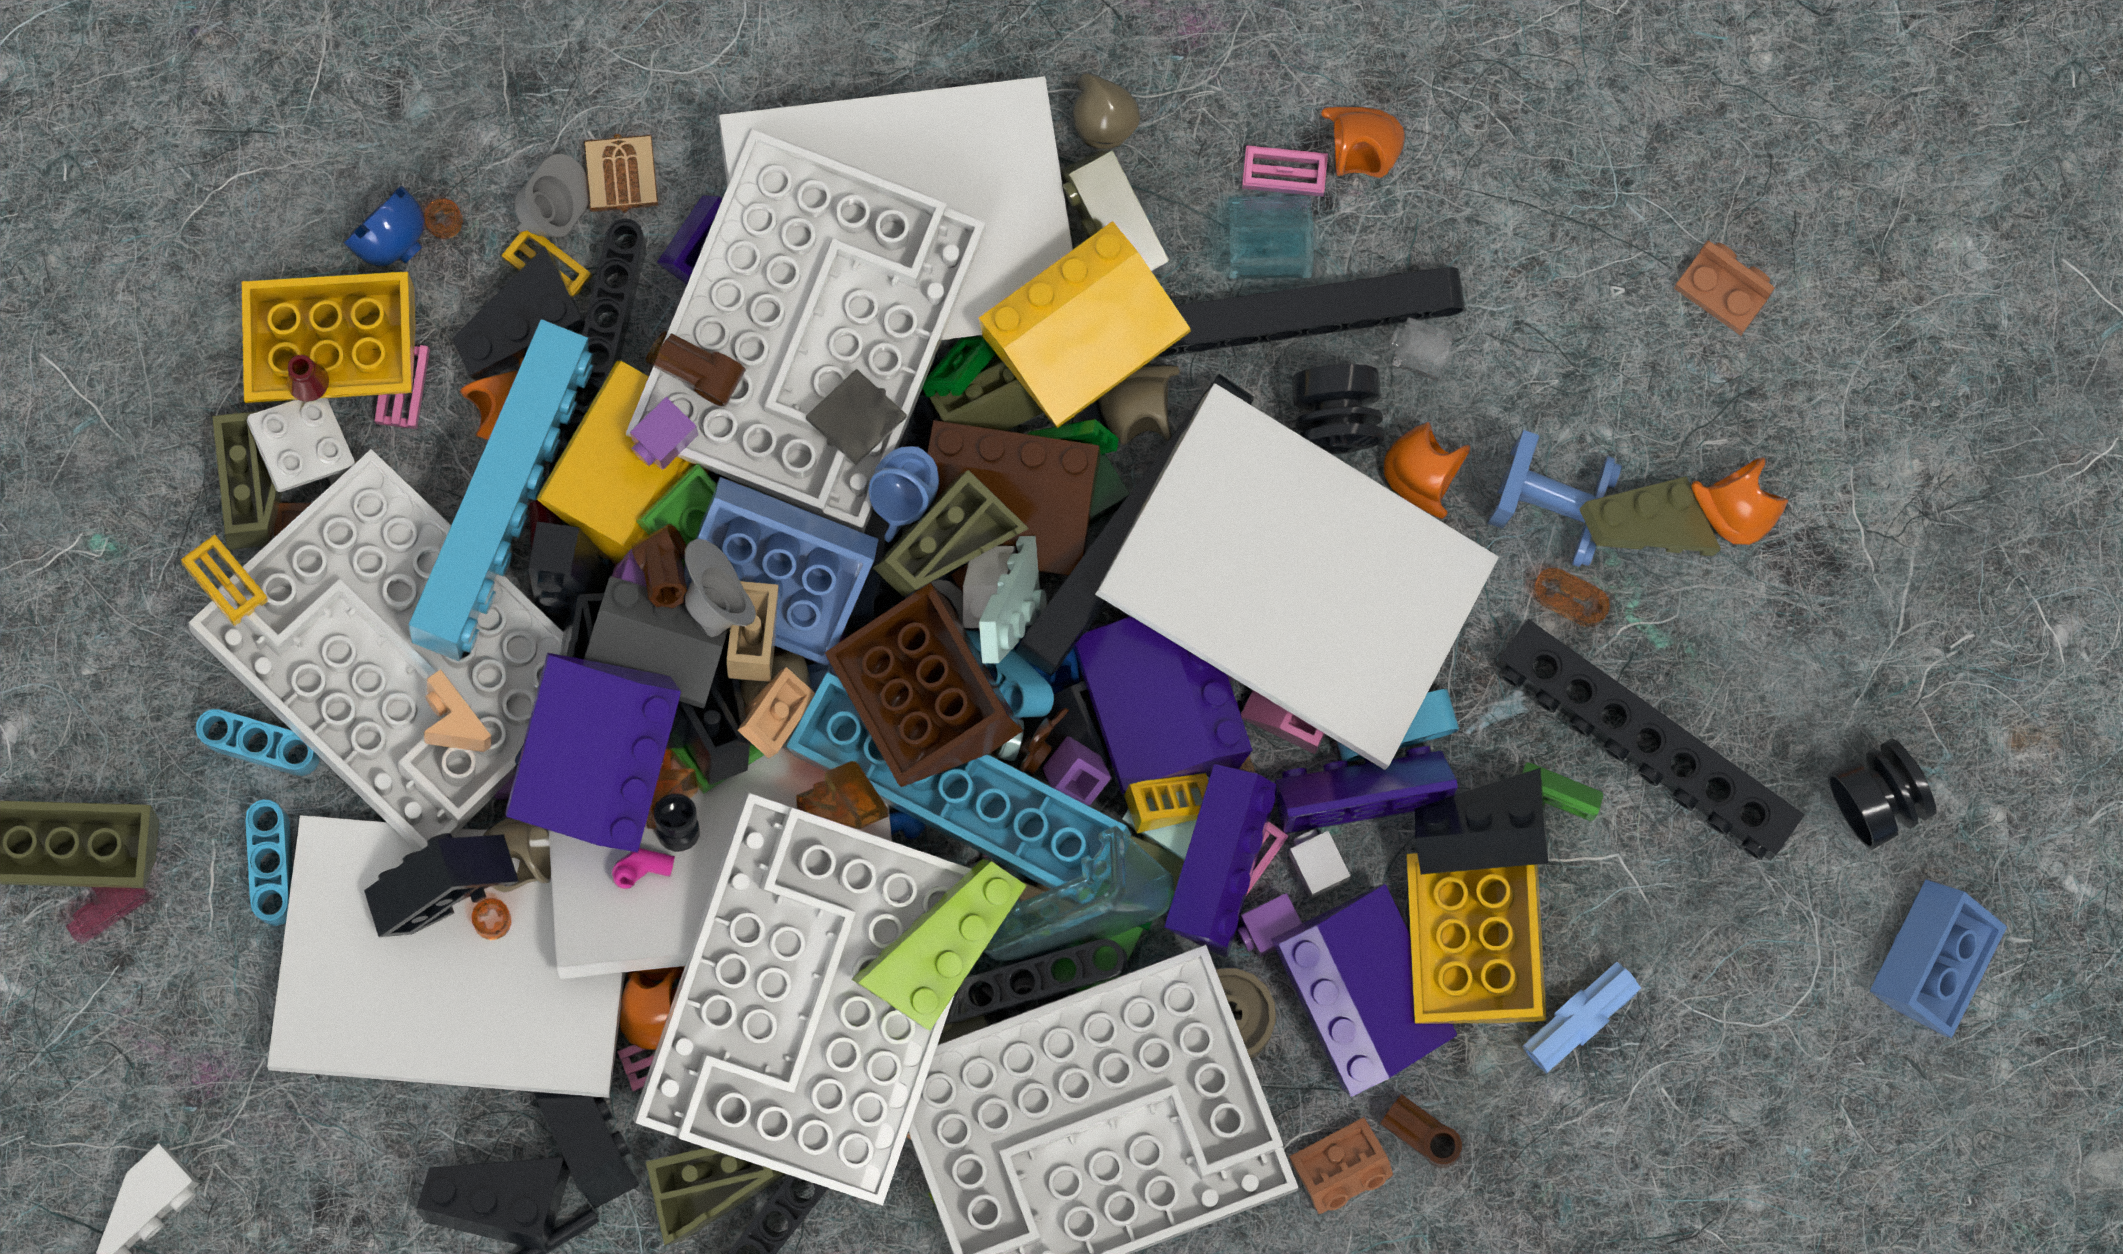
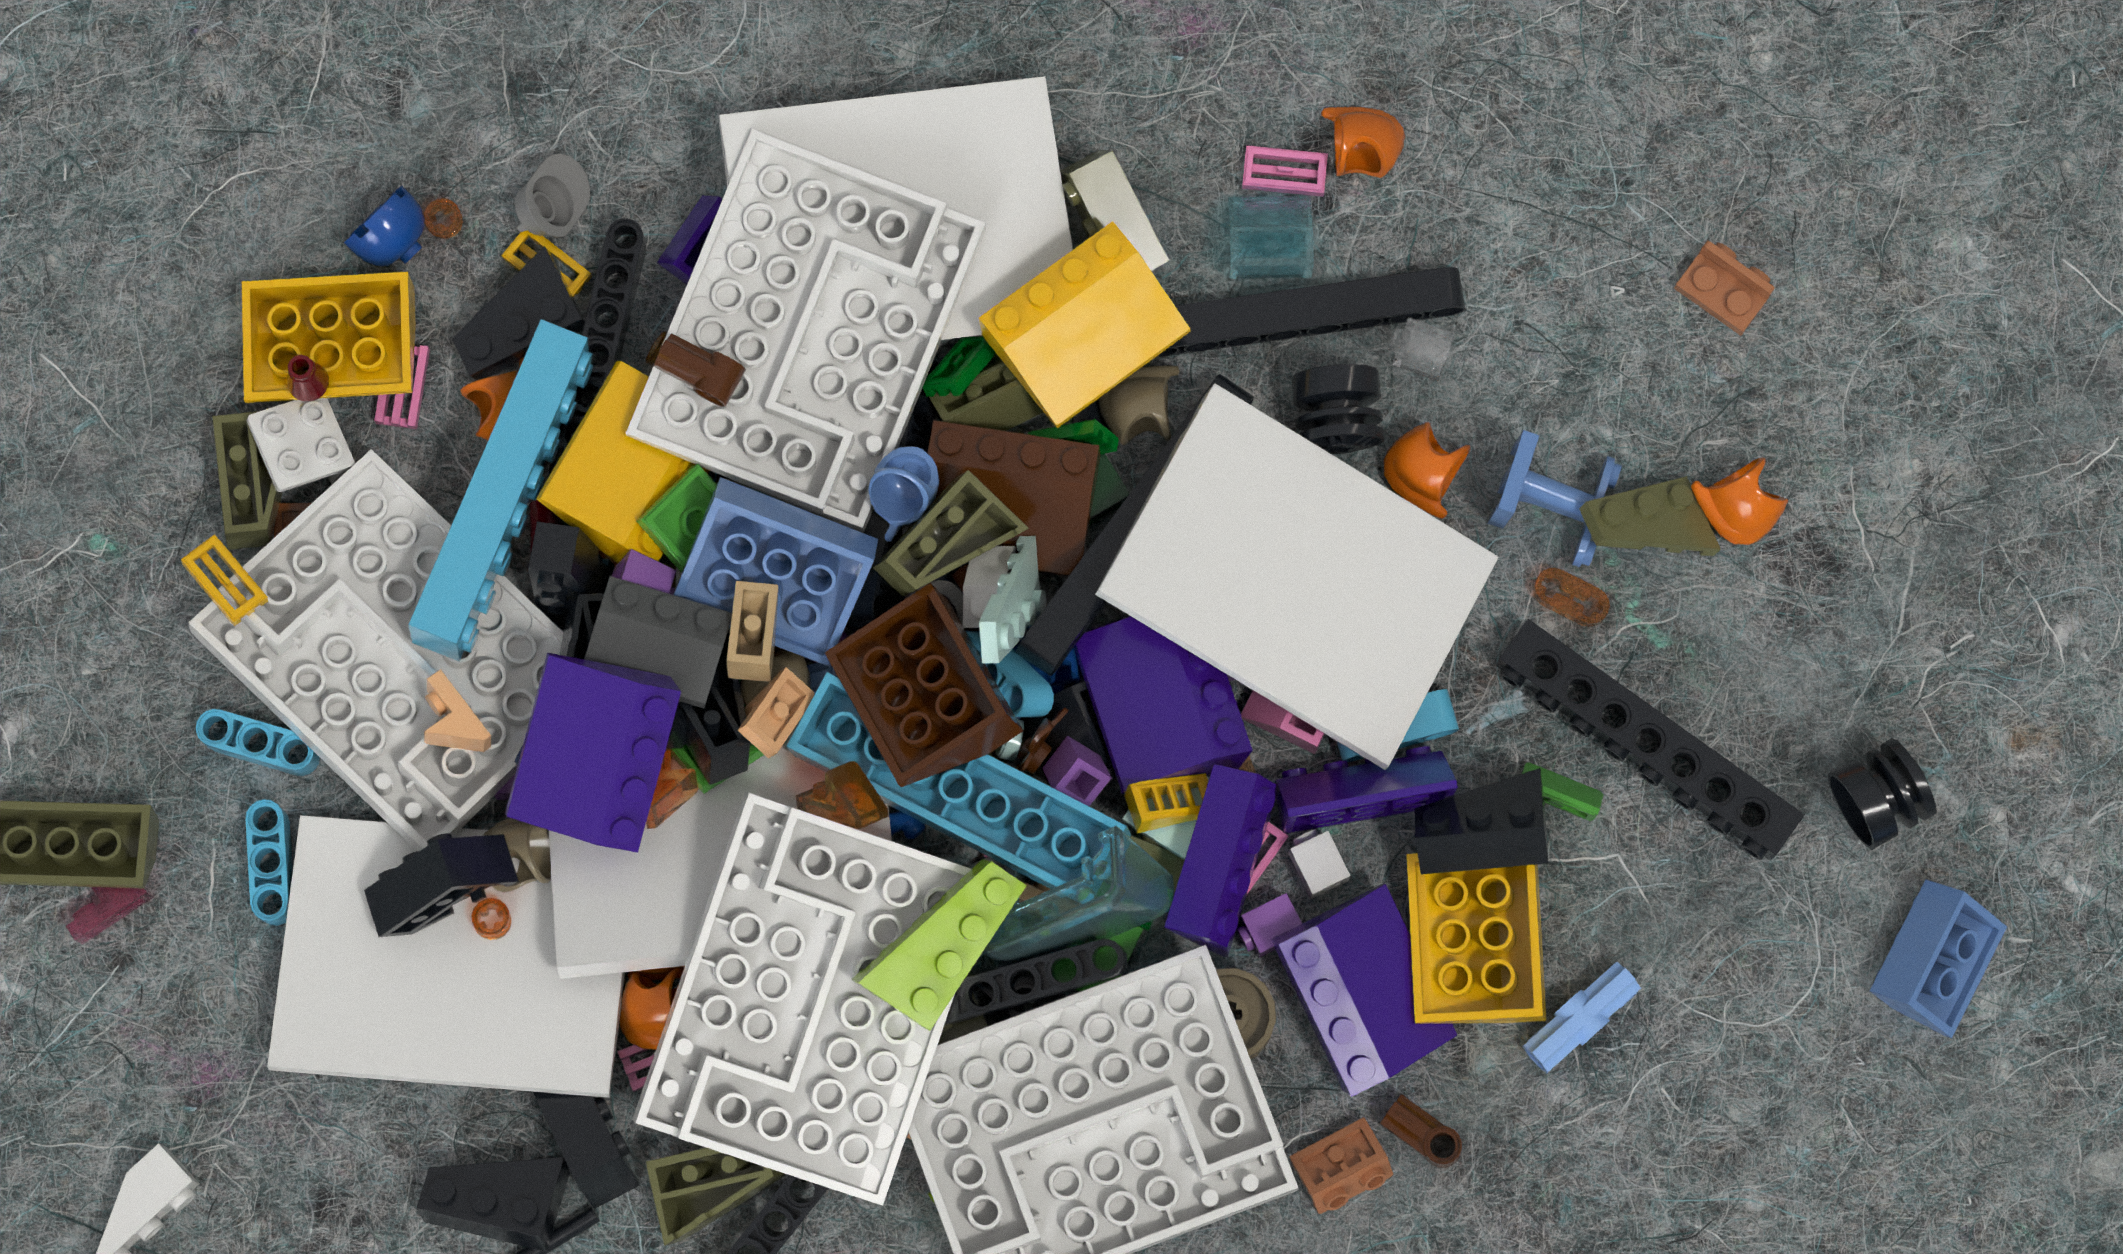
(621, 173): piece -> none
(636, 865): dark pink arm -> none
(661, 561): reddish brown piece -> none
(663, 434): medium lavender brick -> none
(670, 815): black wheel -> none
(715, 593): light grey piece -> none
(856, 416): clear smoke piece -> none
(1104, 112): dark tan piece -> none

